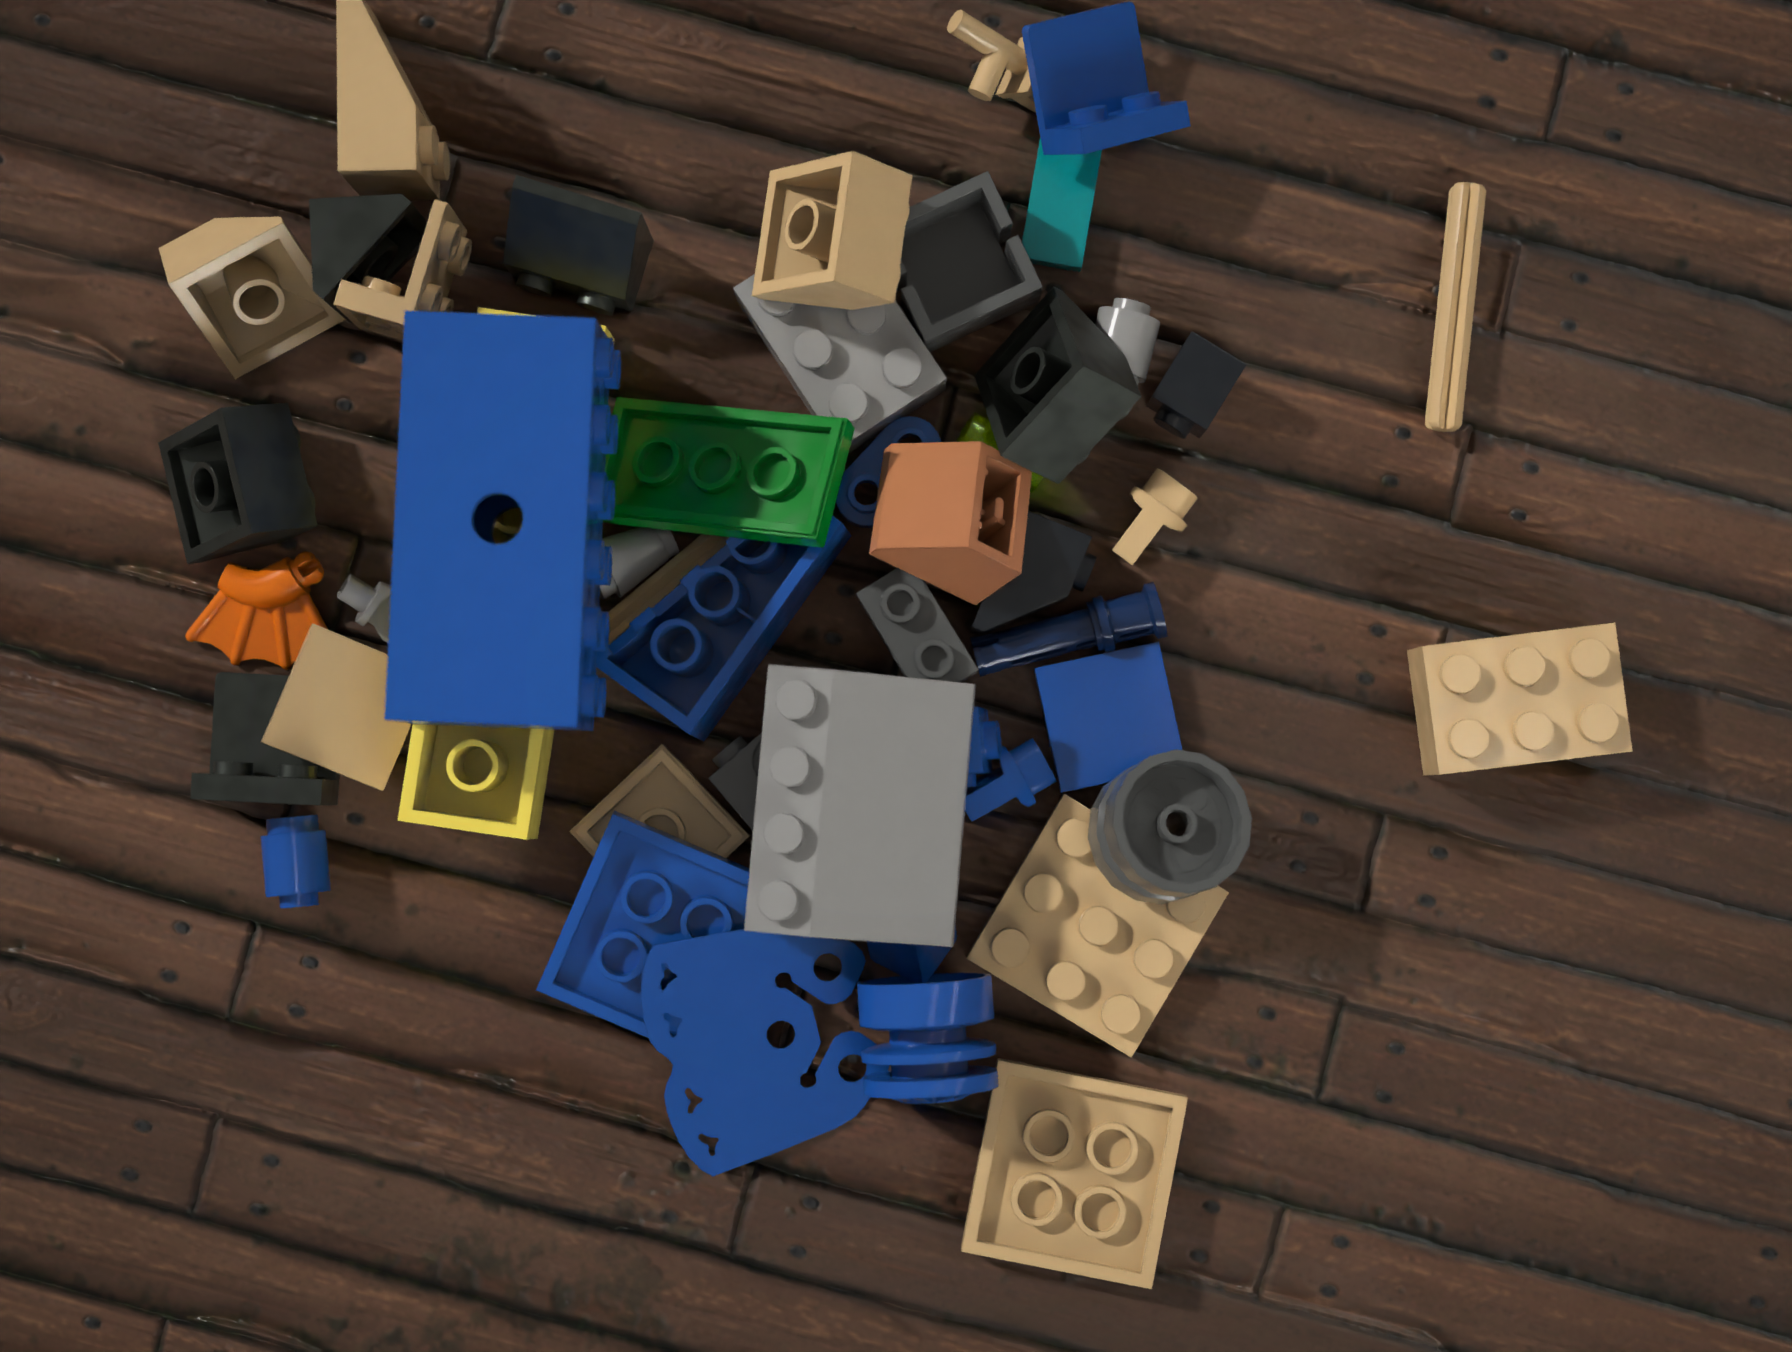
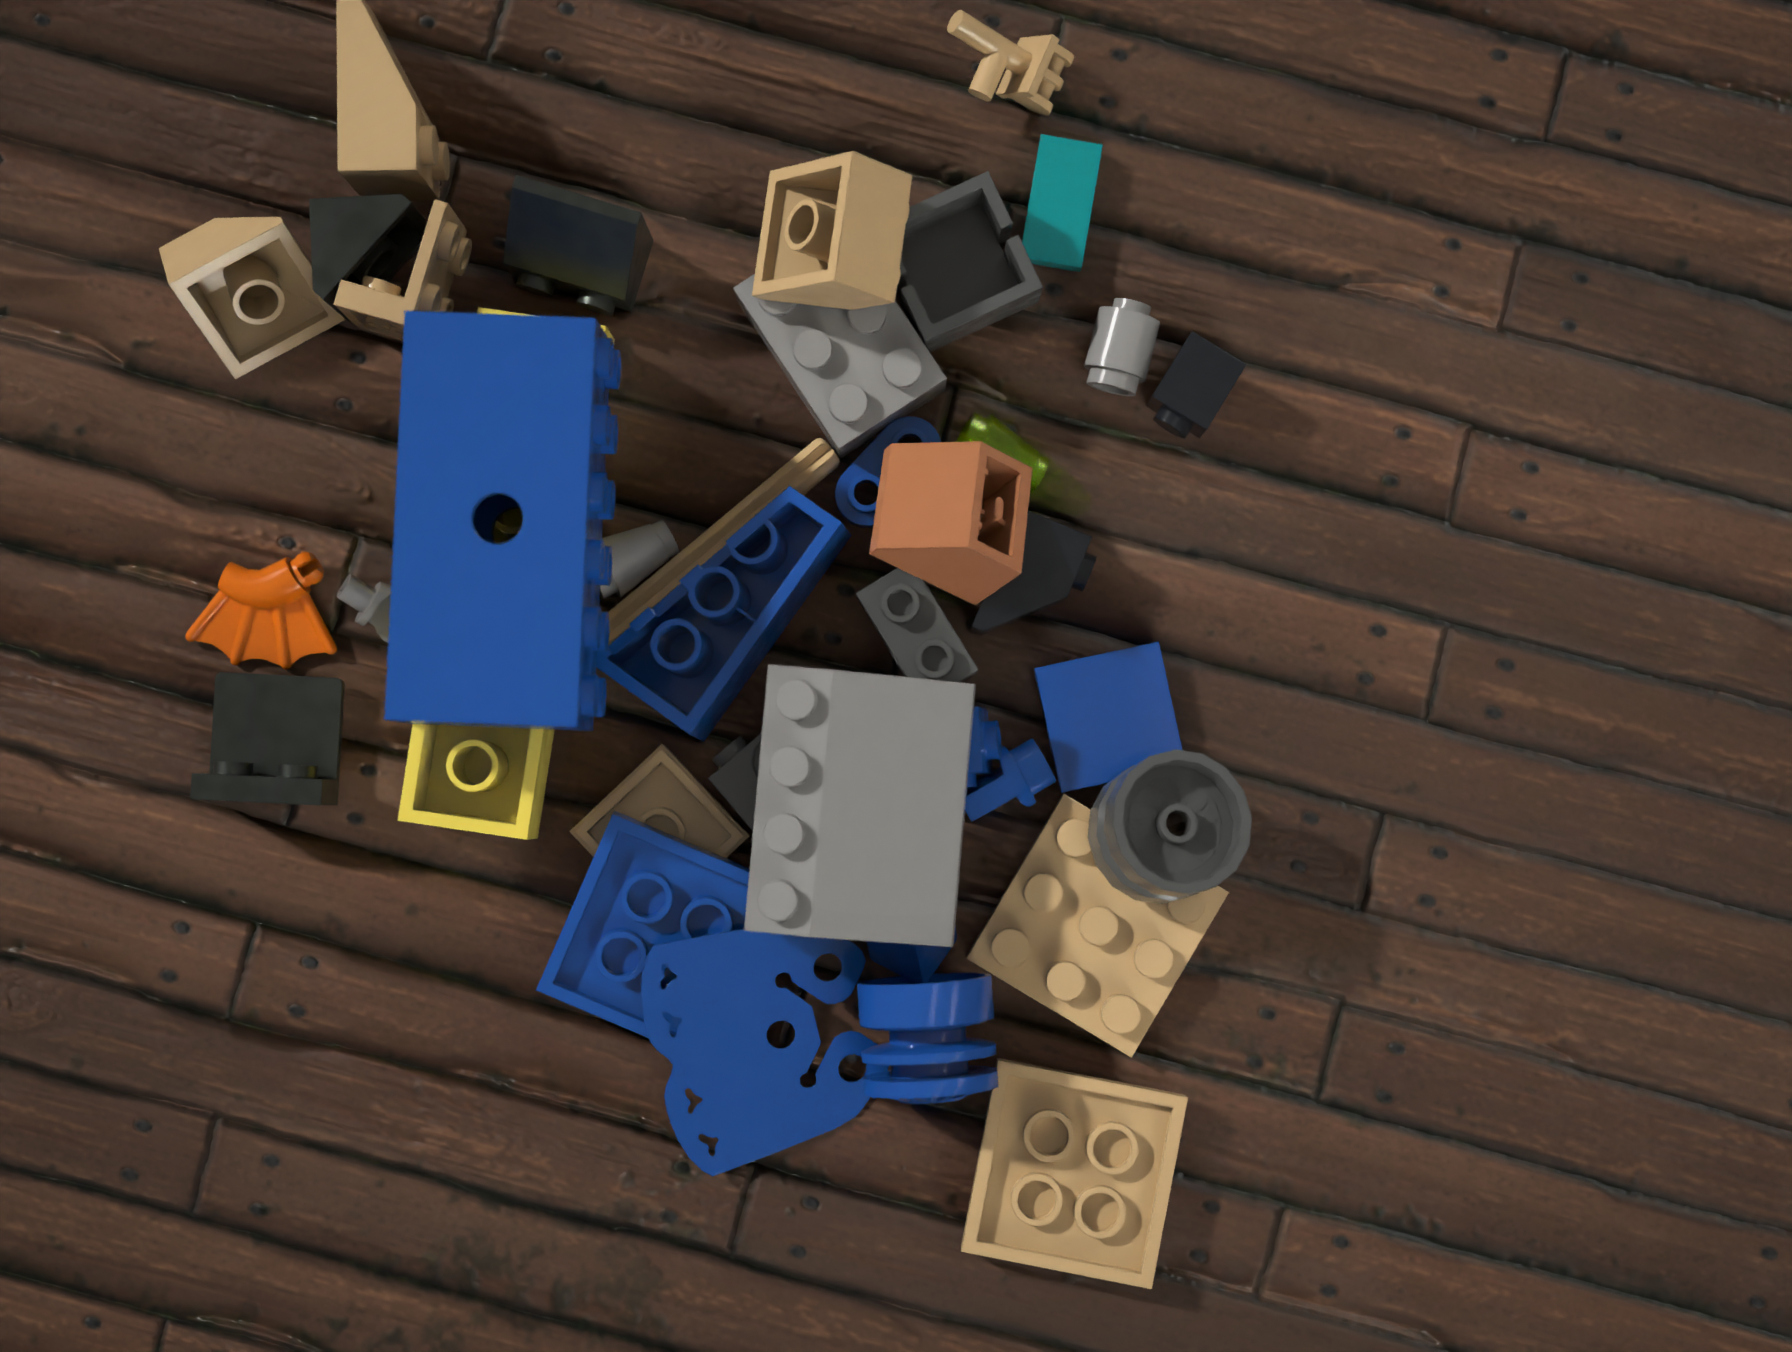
(238, 481): pearl dark grey slope -> none
(295, 860): blue brick -> none
(337, 710): tan tile -> none
(727, 470): green tile -> none
(1055, 388): pearl dark grey slope -> none
(1094, 82): blue bracket -> none
(1097, 625): dark blue pin -> none
(1162, 503): tan piece -> none
(1455, 307): tan axle -> none
(1519, 699): tan brick -> none

